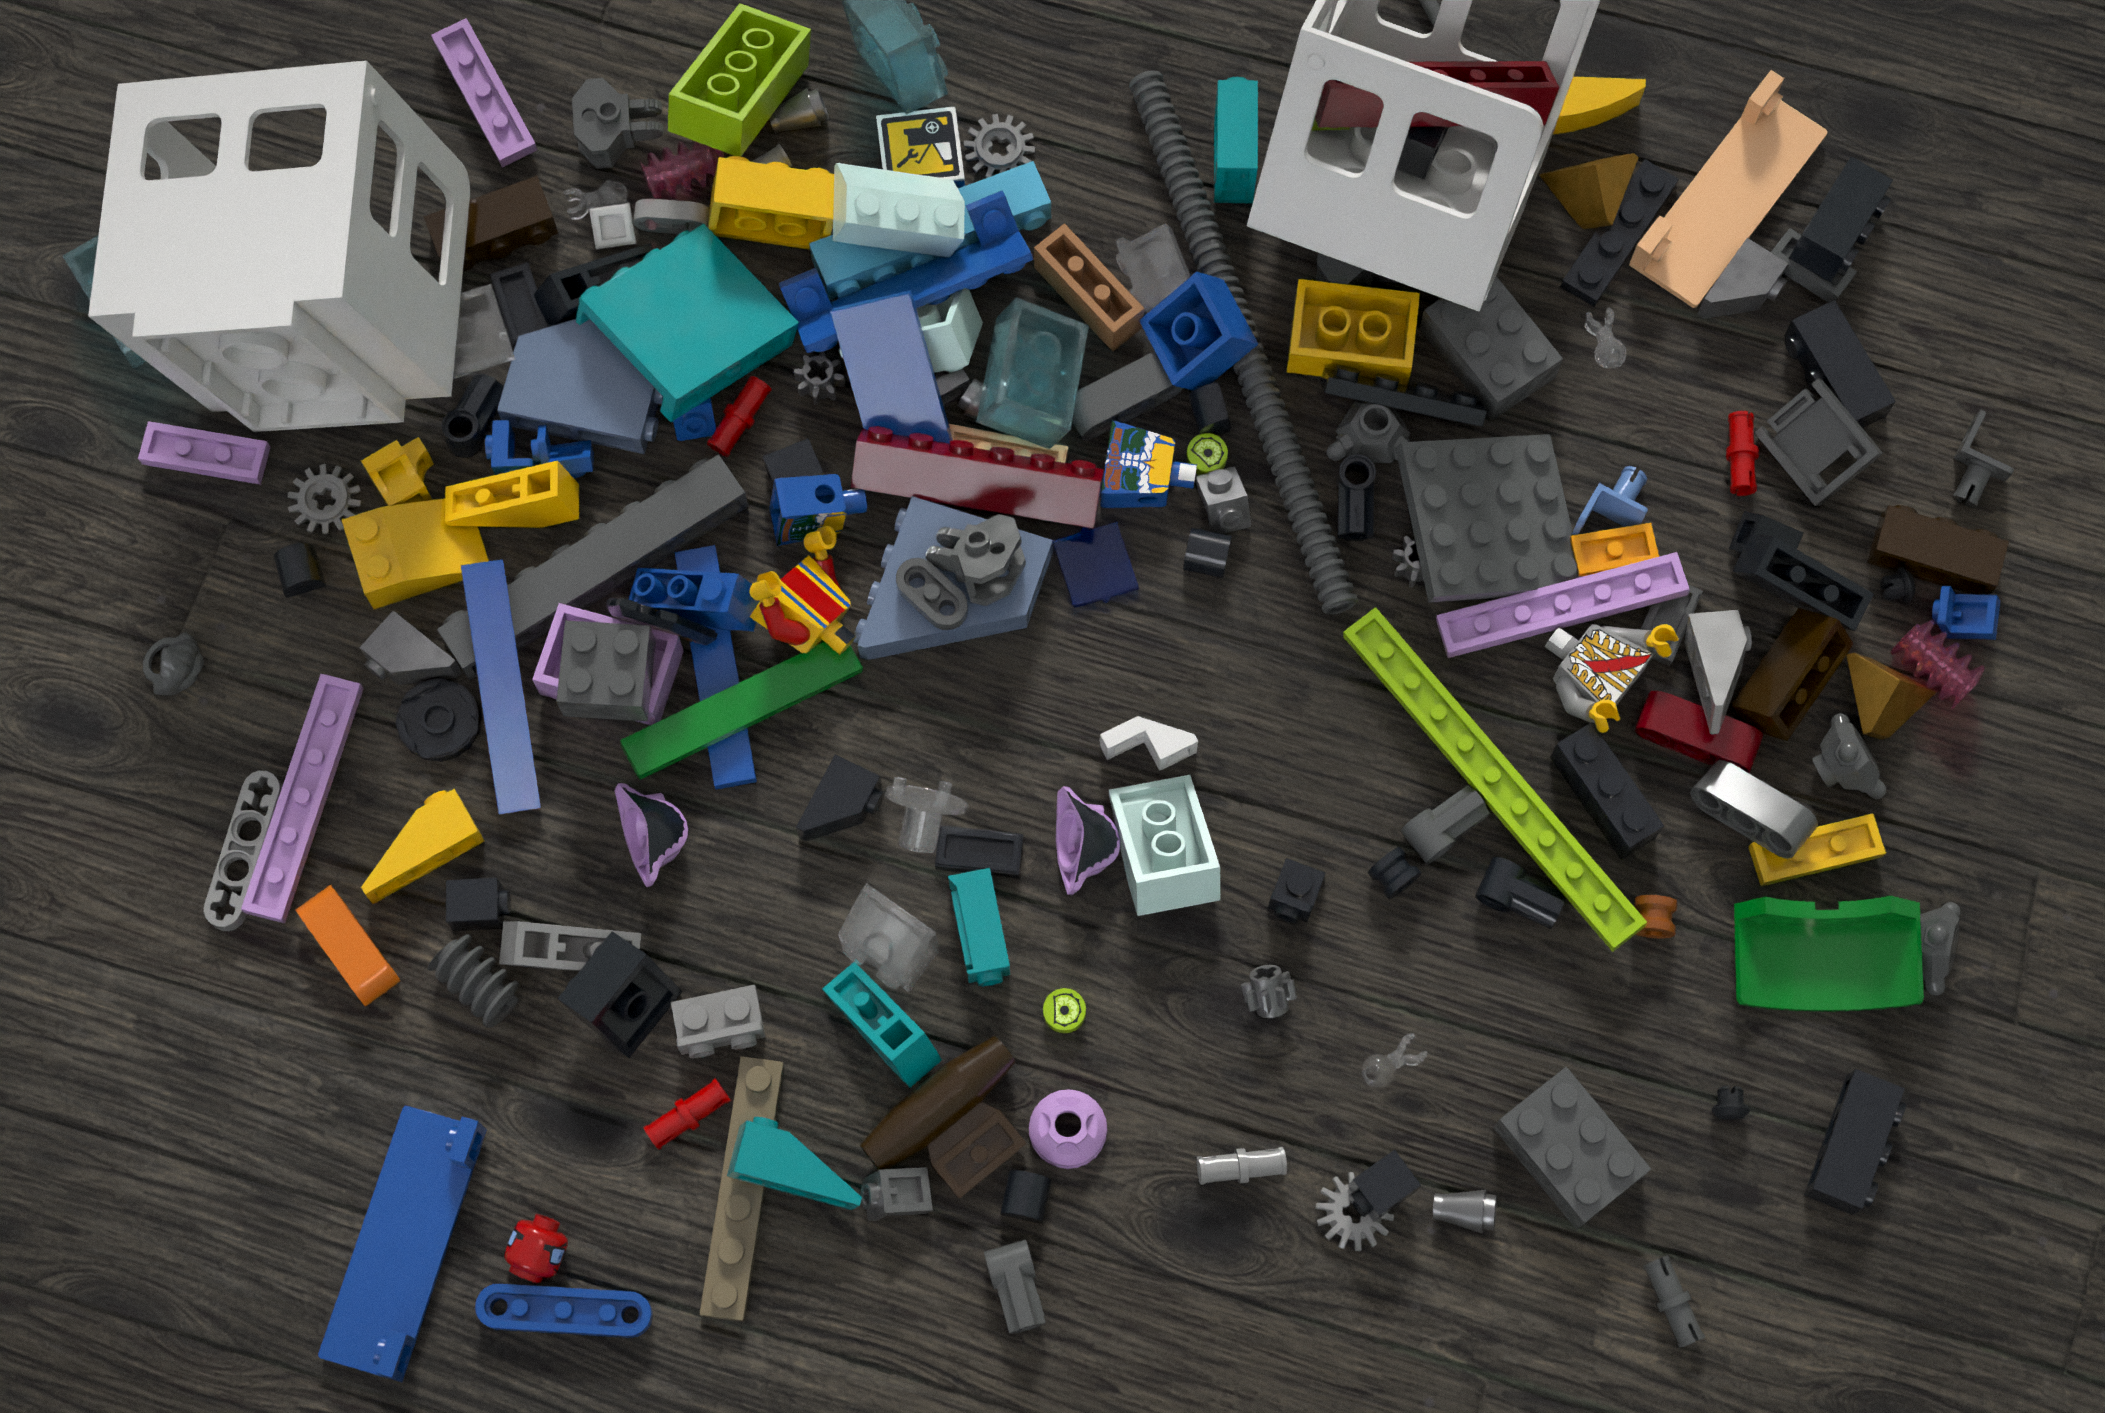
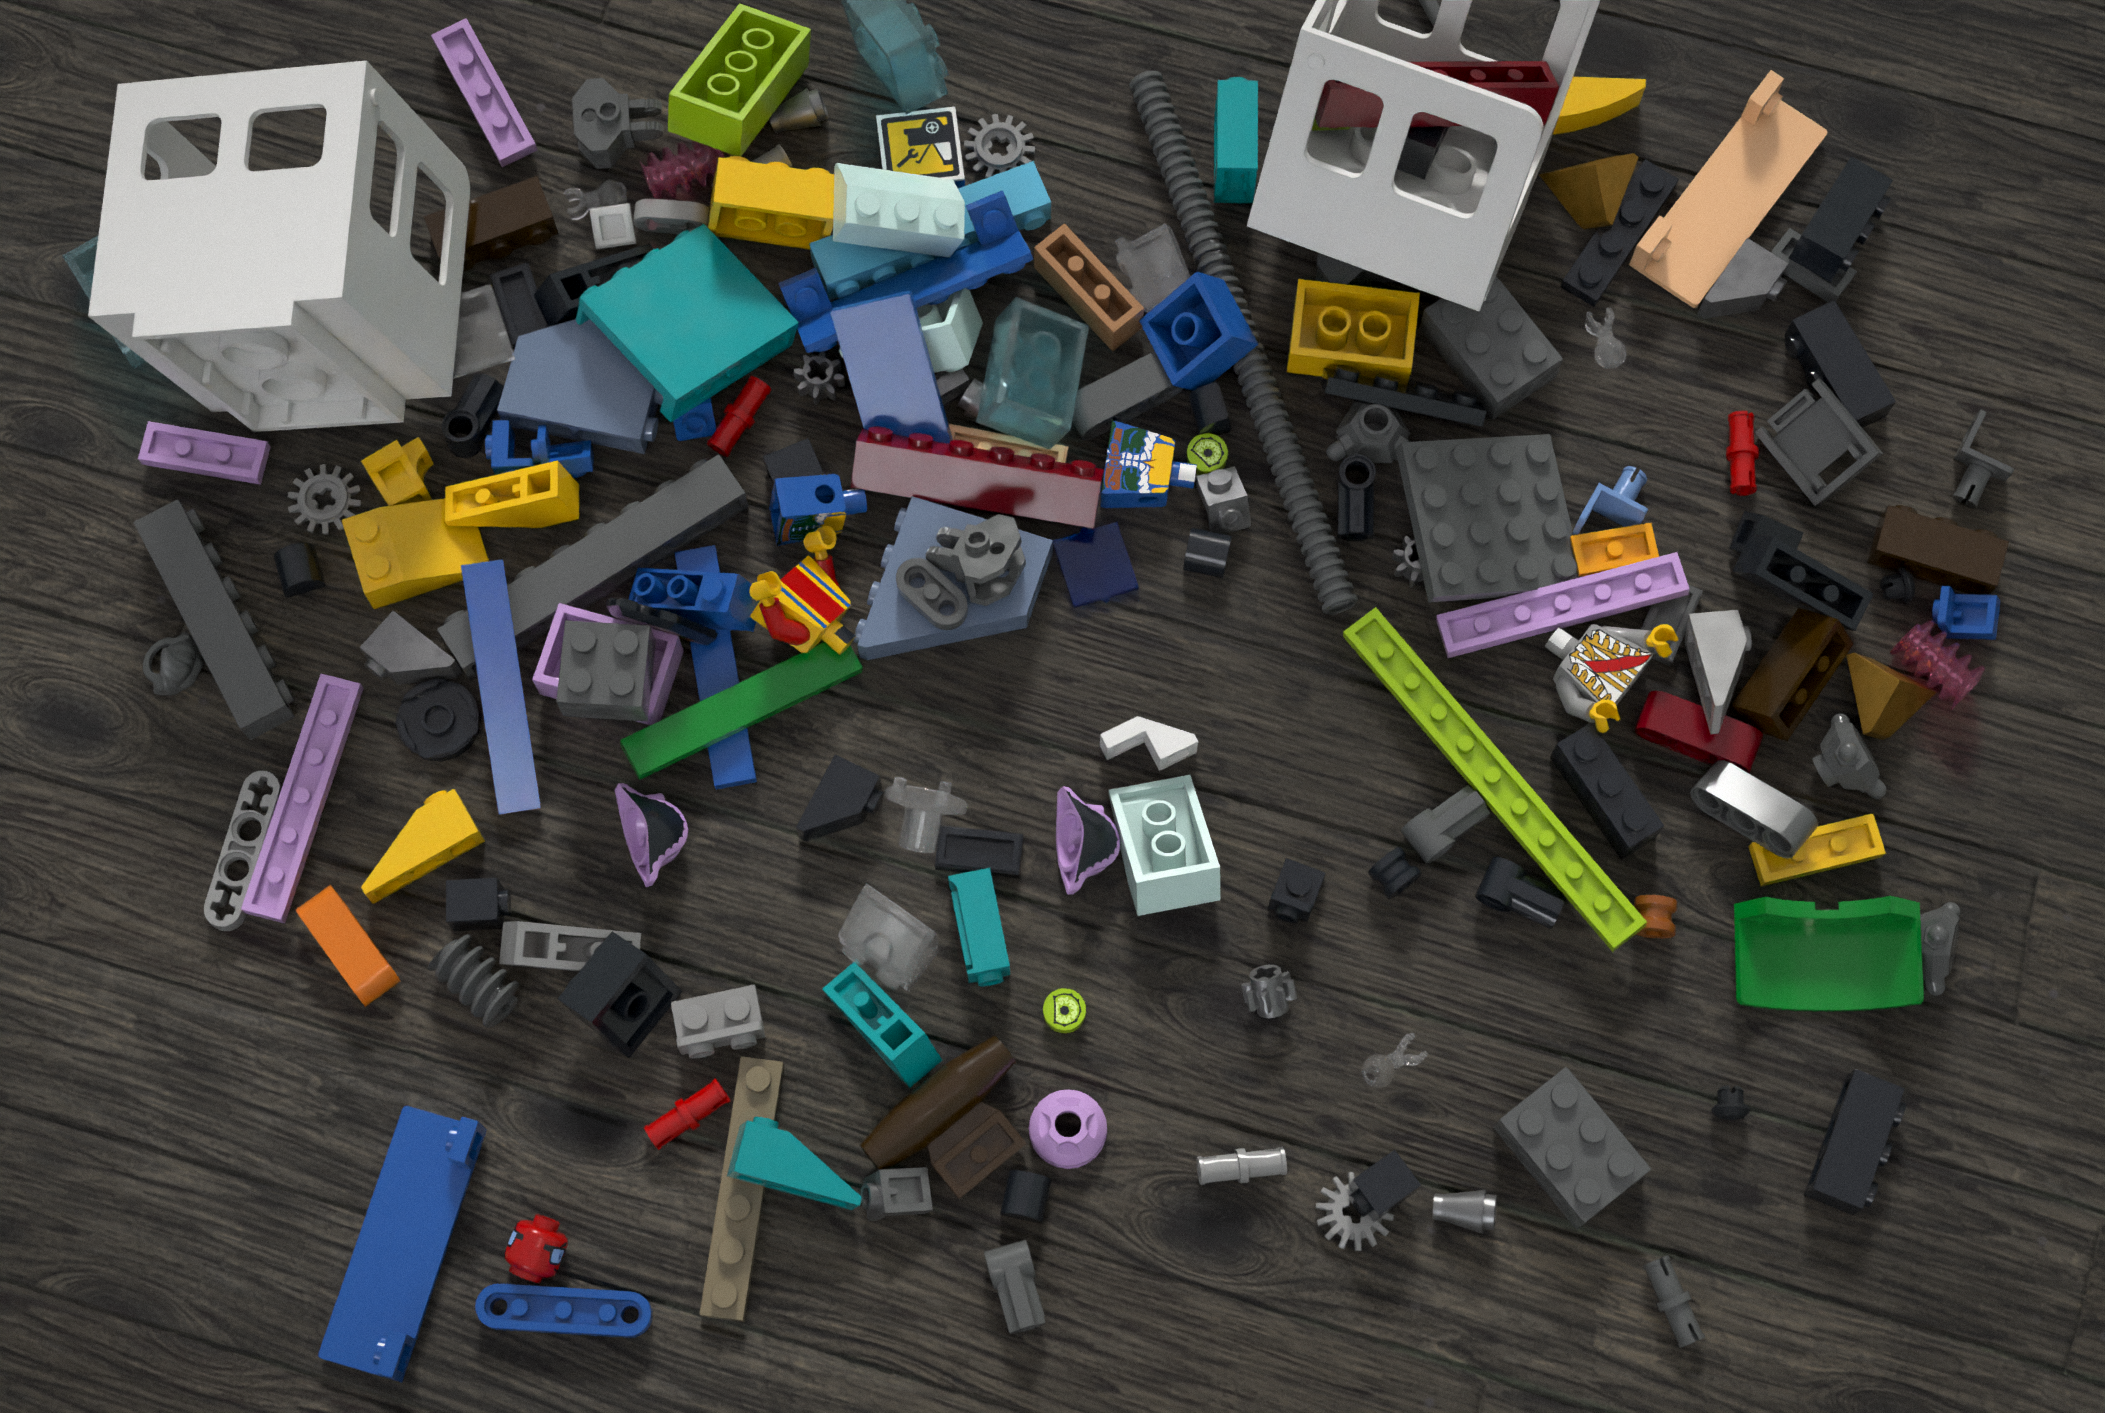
(215, 620): none -> dark grey brick

